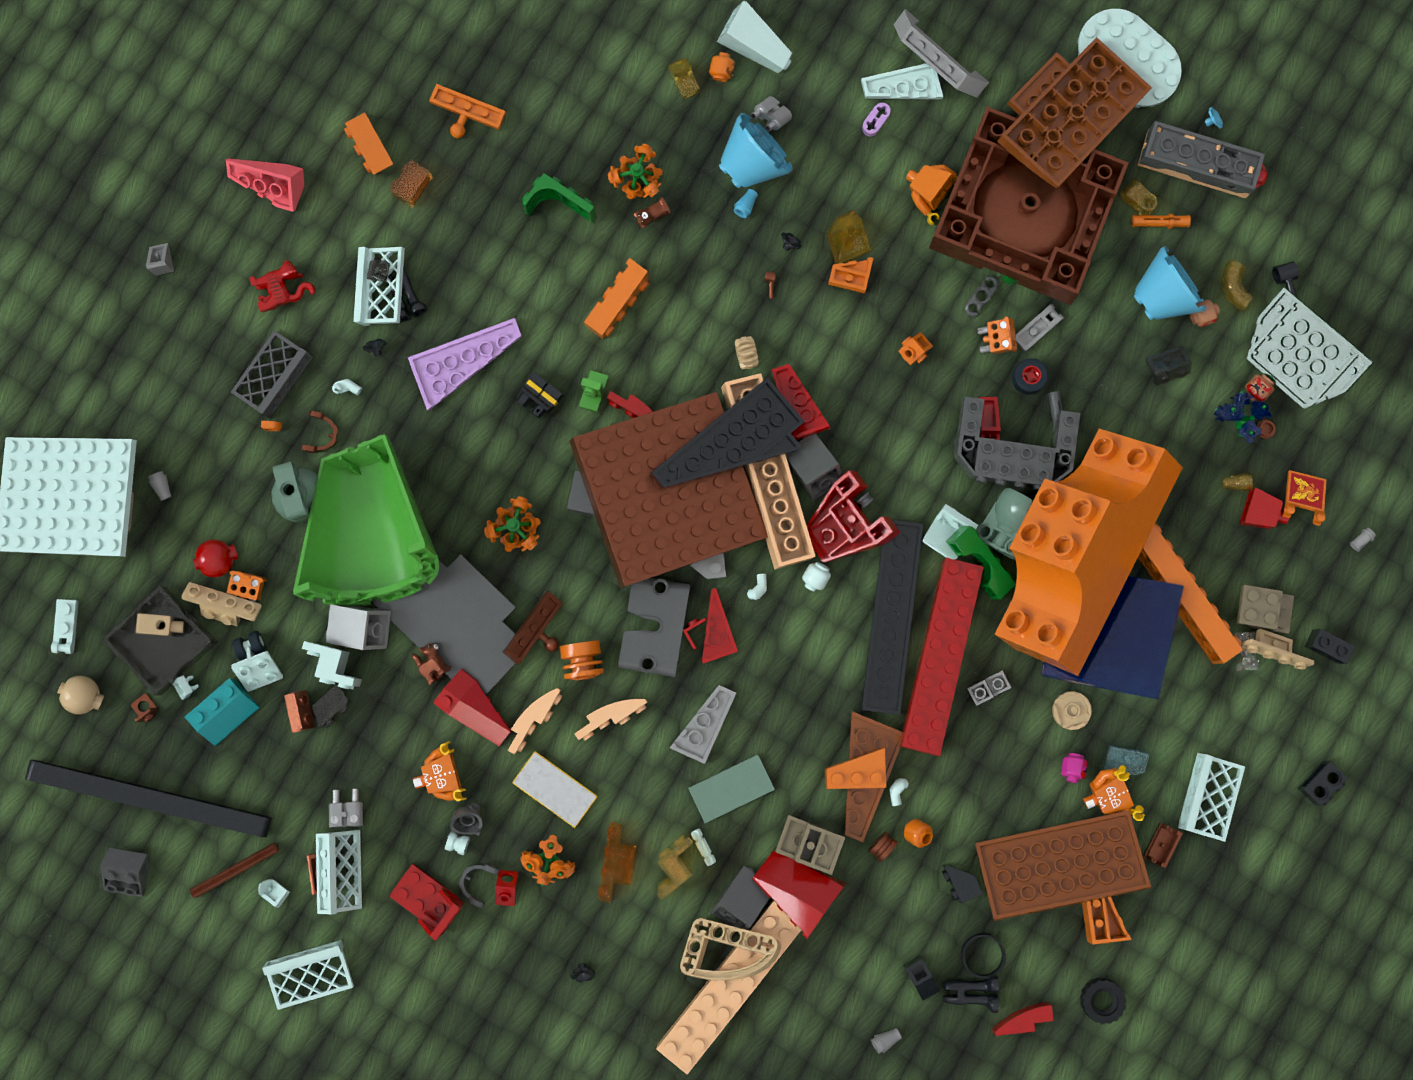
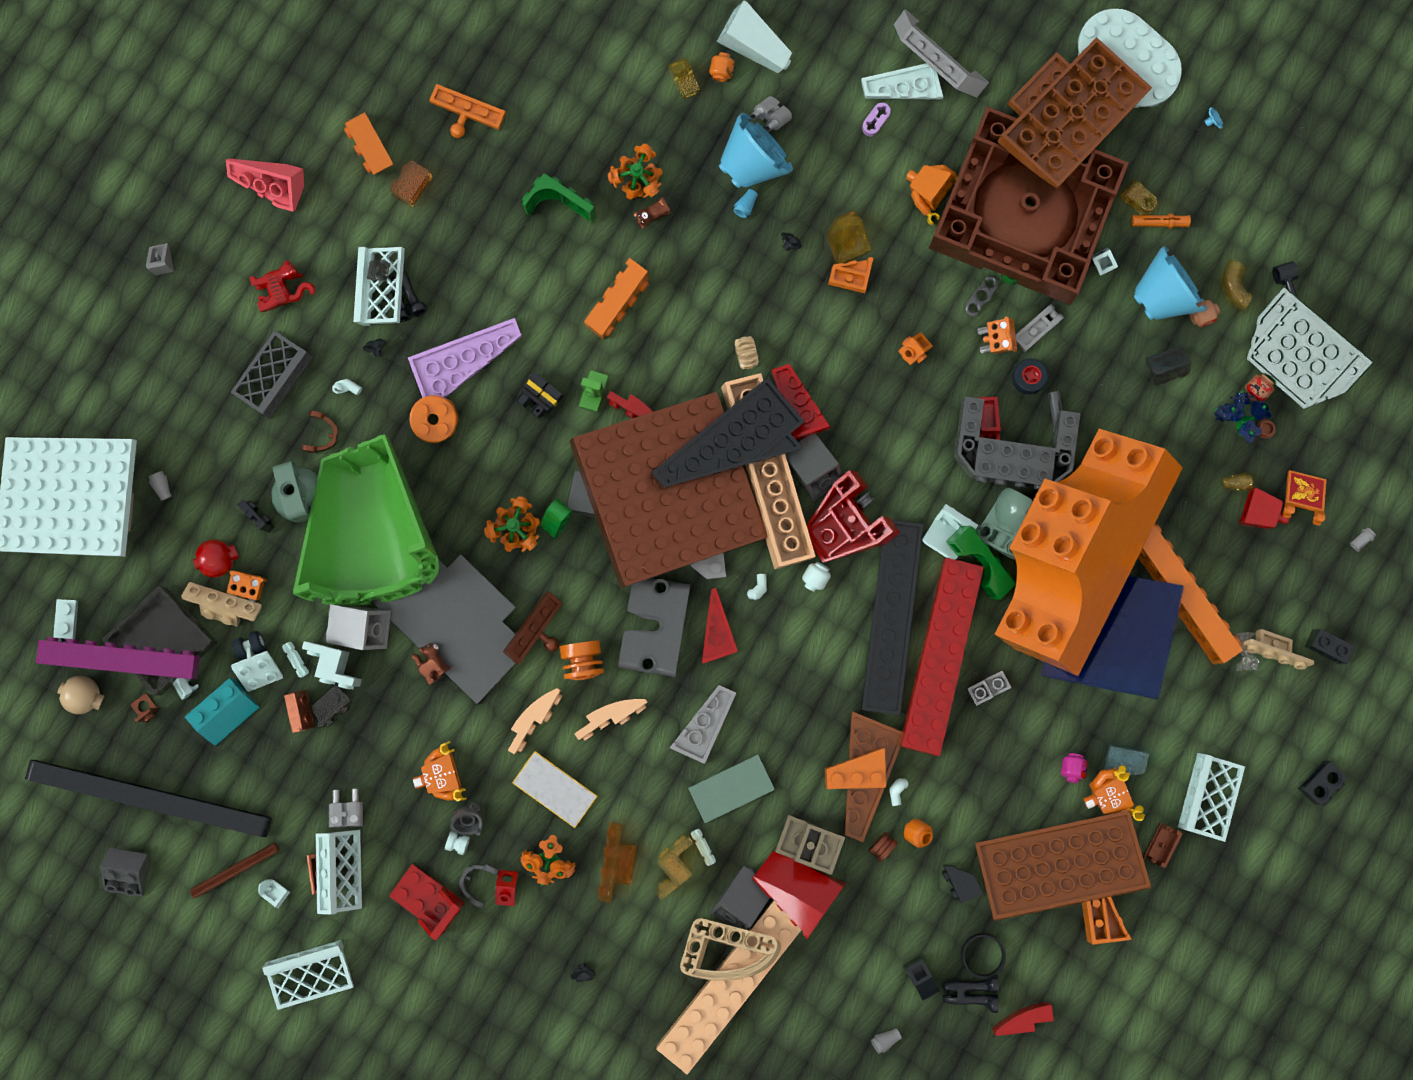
(118, 659): none -> magenta brick
(150, 625): tan torso -> none
(250, 509): none -> black wing
(271, 426): orange tile -> none
(295, 659): none -> light aqua axle
(443, 409): none -> orange plate
(469, 705): red wedge -> none
(555, 518): none -> green beam
(691, 625): red bracket -> none
(770, 277): copper hand -> none
(1071, 710): tan tile -> none
(1104, 261): none -> light aqua brick
(1118, 1004): black tyre -> none
(1202, 160): dark grey piece -> none
(1265, 609): dark tan bracket -> none

